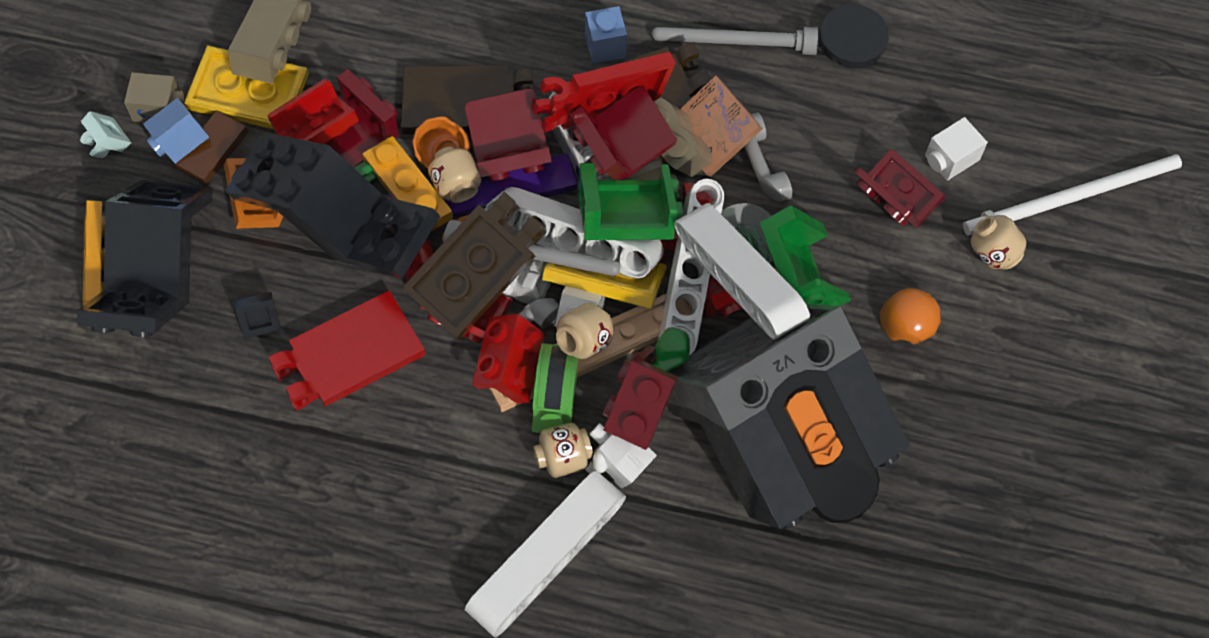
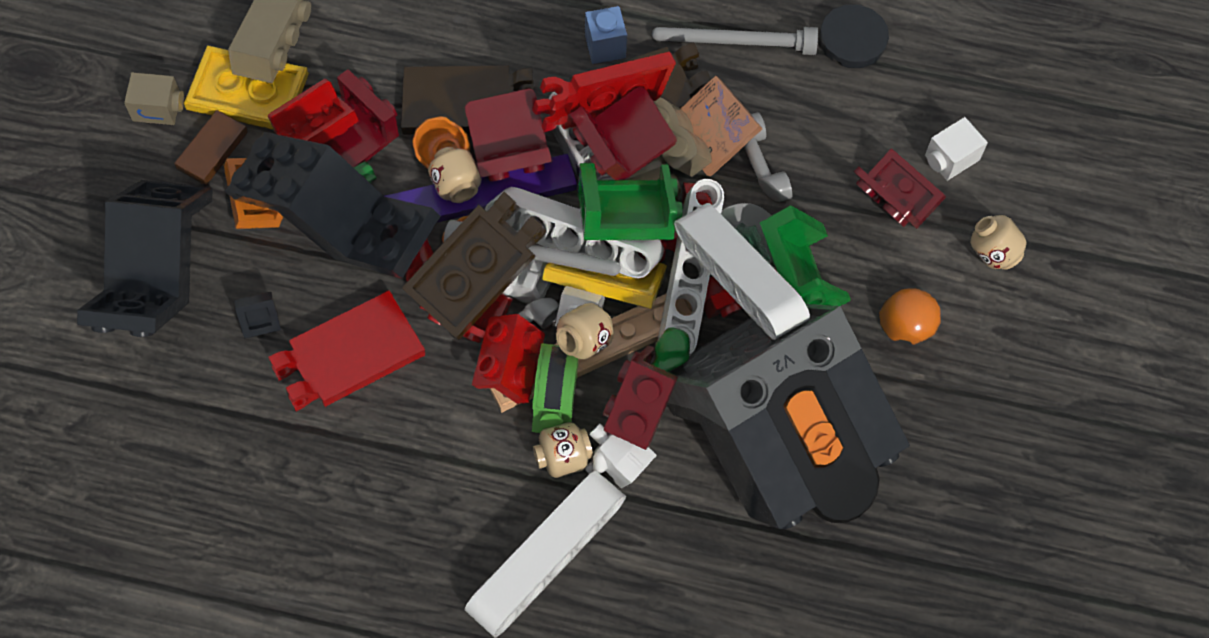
(93, 253): light orange plate -> none
(105, 133): light aqua tile -> none
(174, 131): medium blue brick -> none
(404, 179): light orange plate -> none
(1081, 191): white bar -> none

